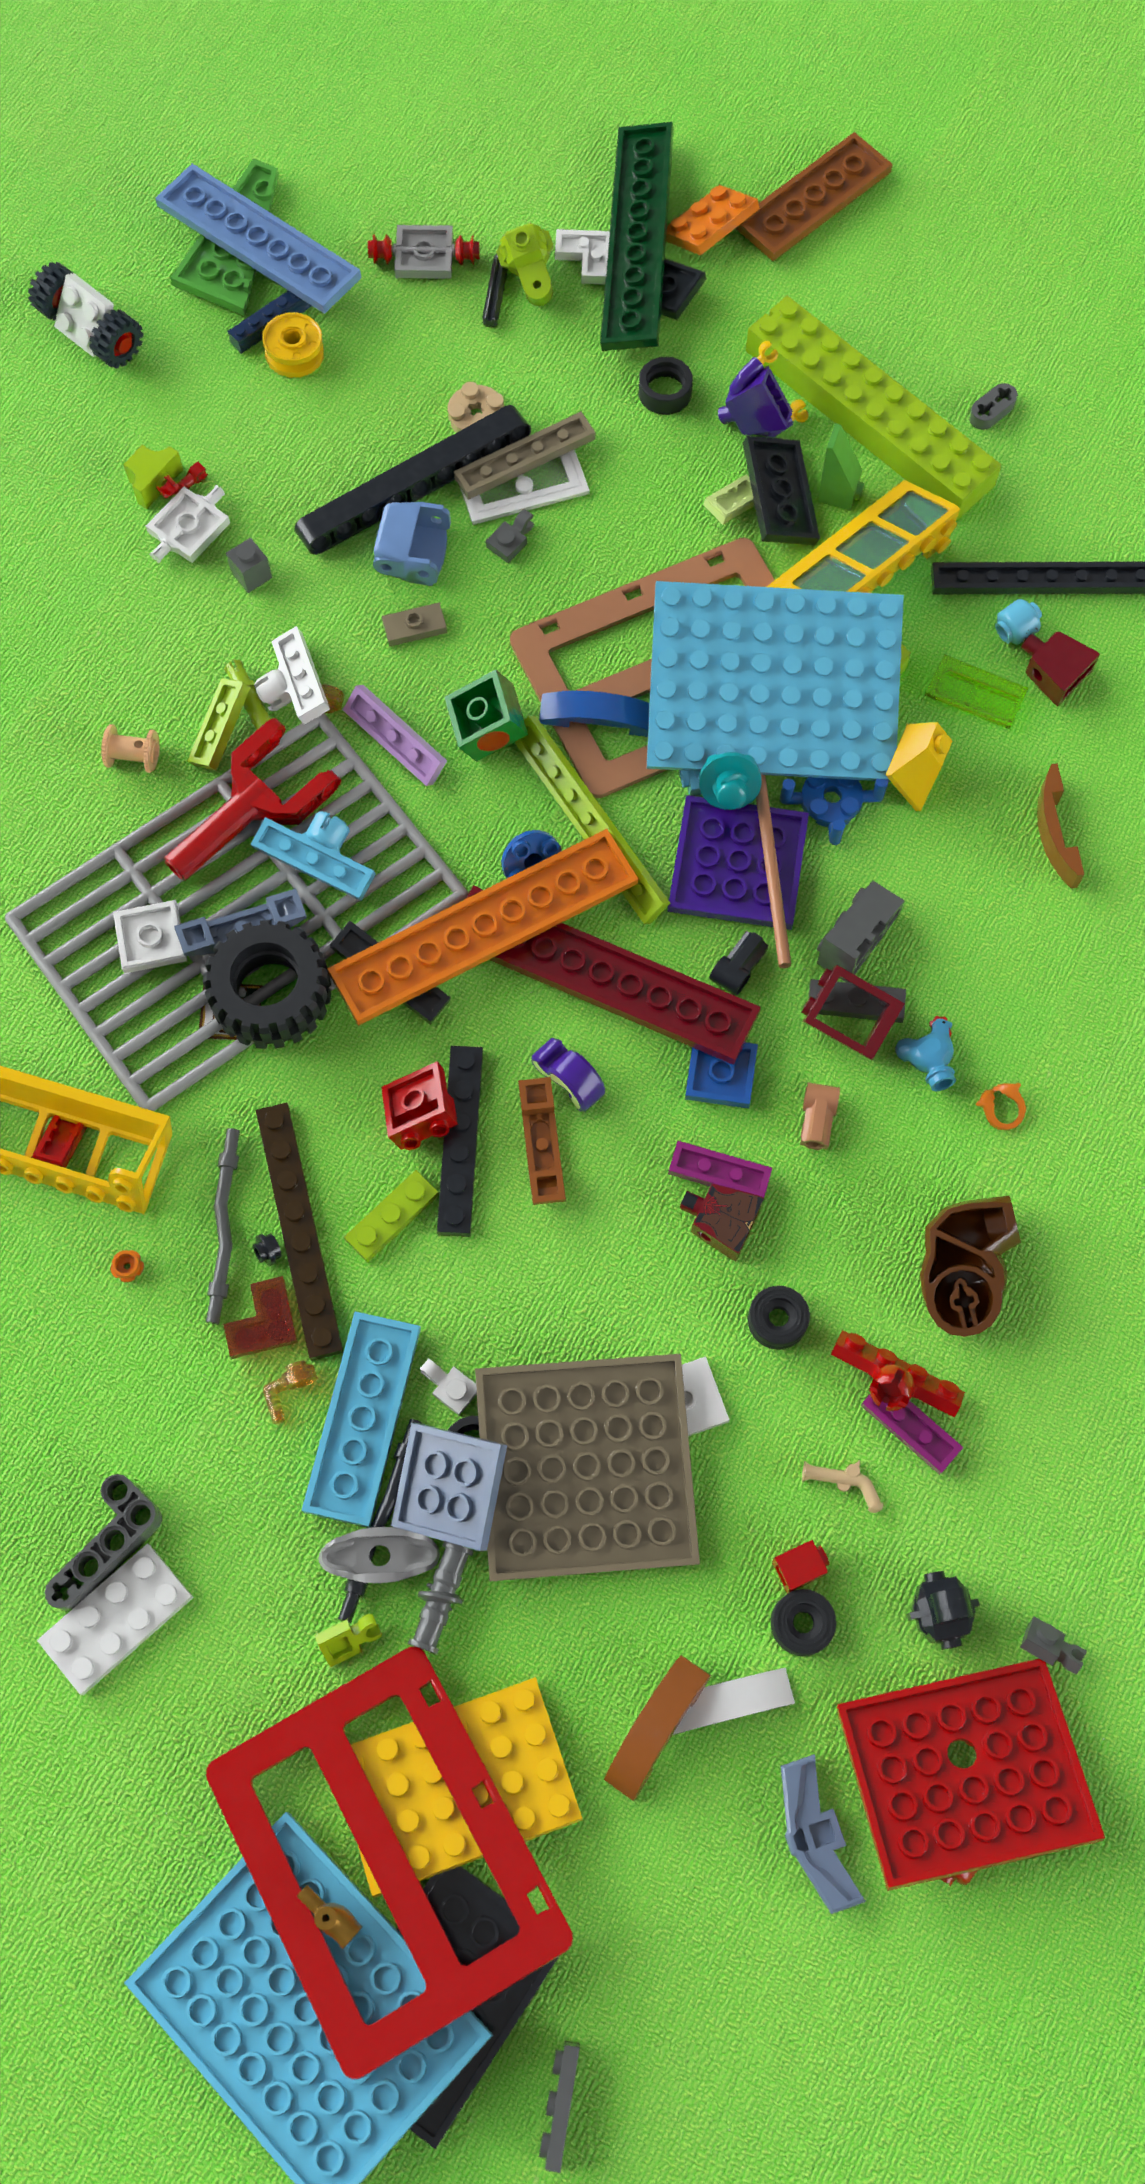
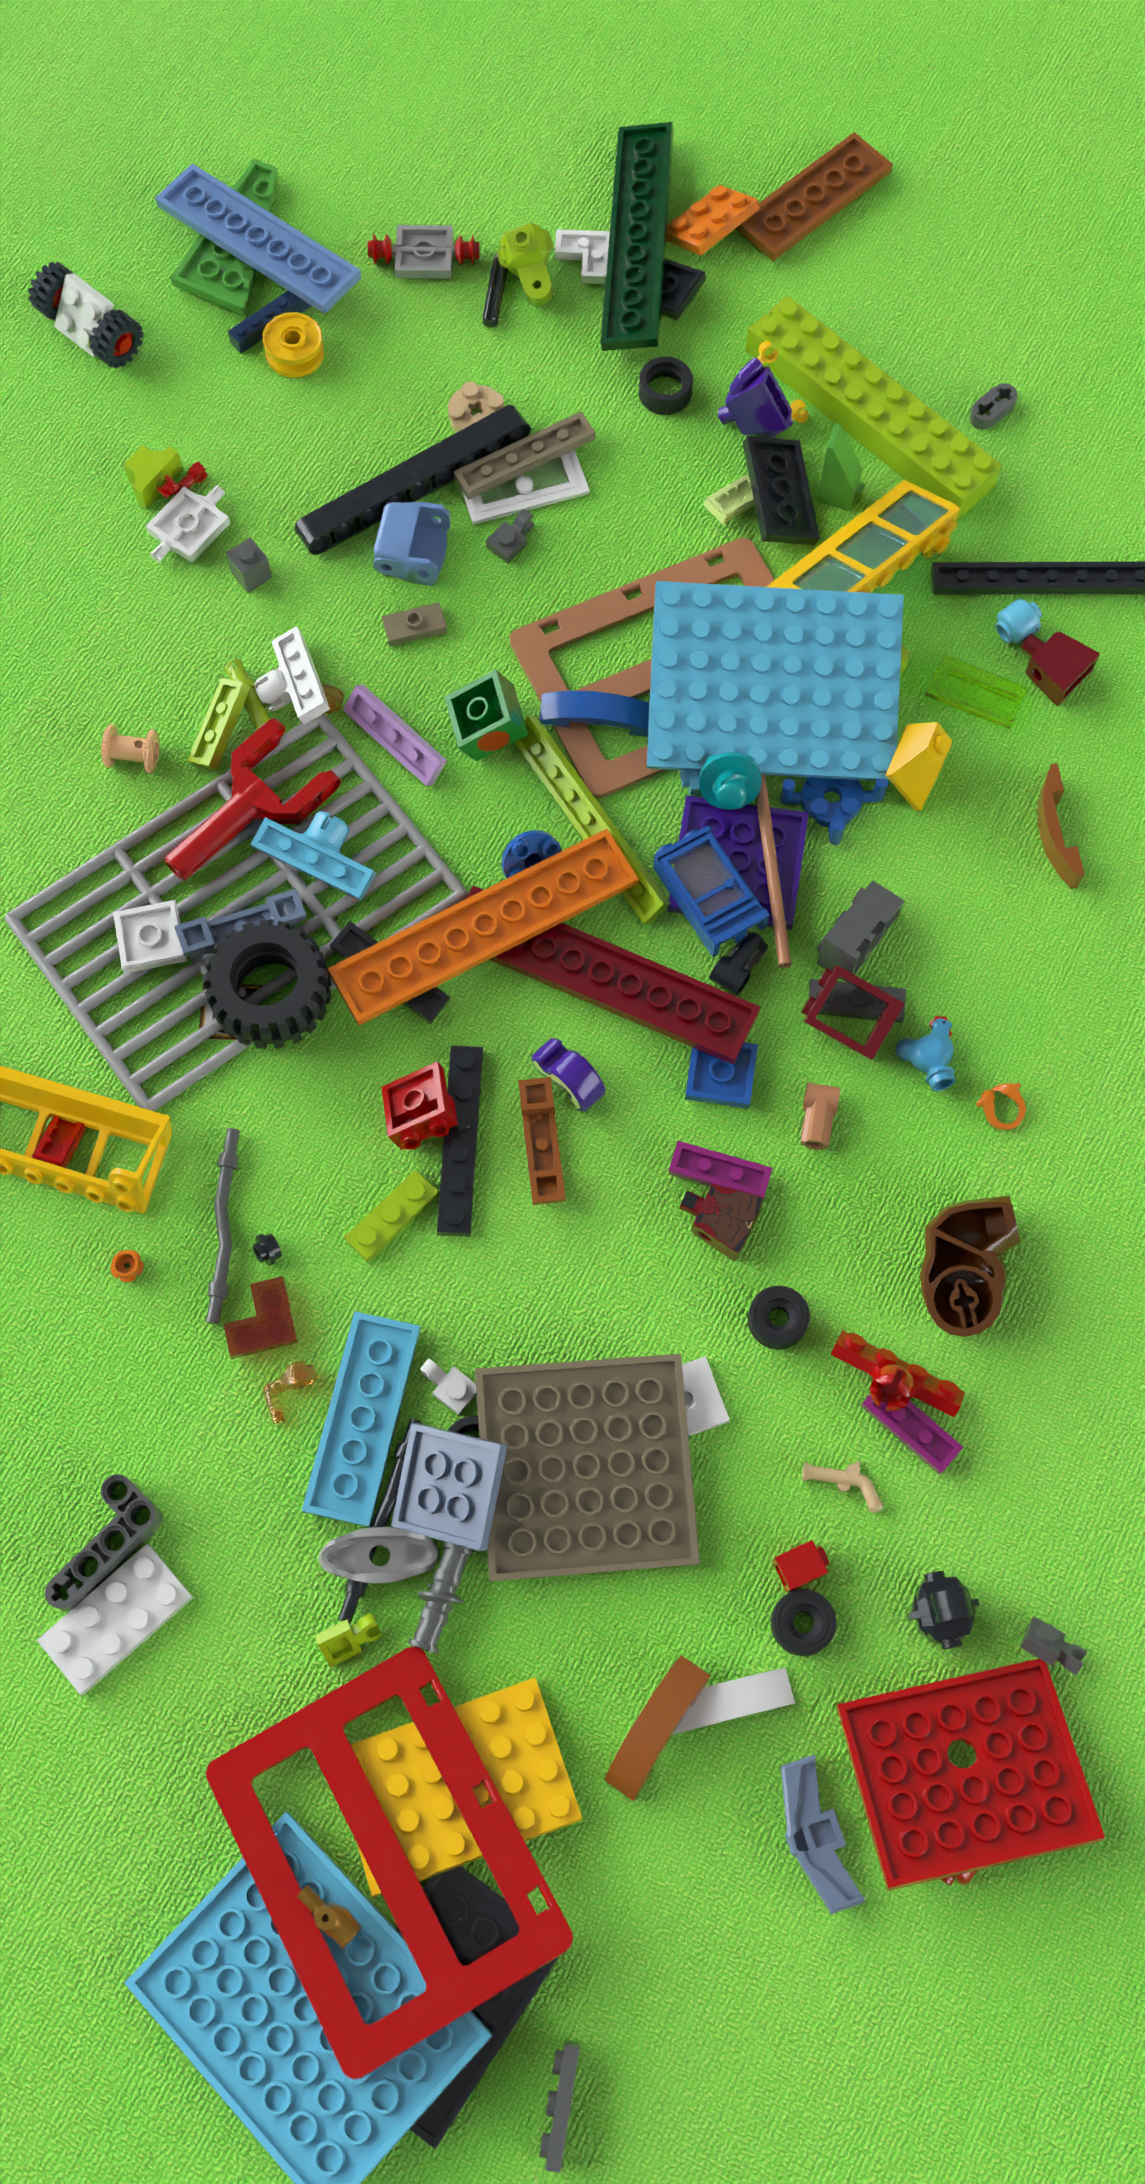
(299, 1232): dark brown plate -> none
(708, 889): none -> blue door

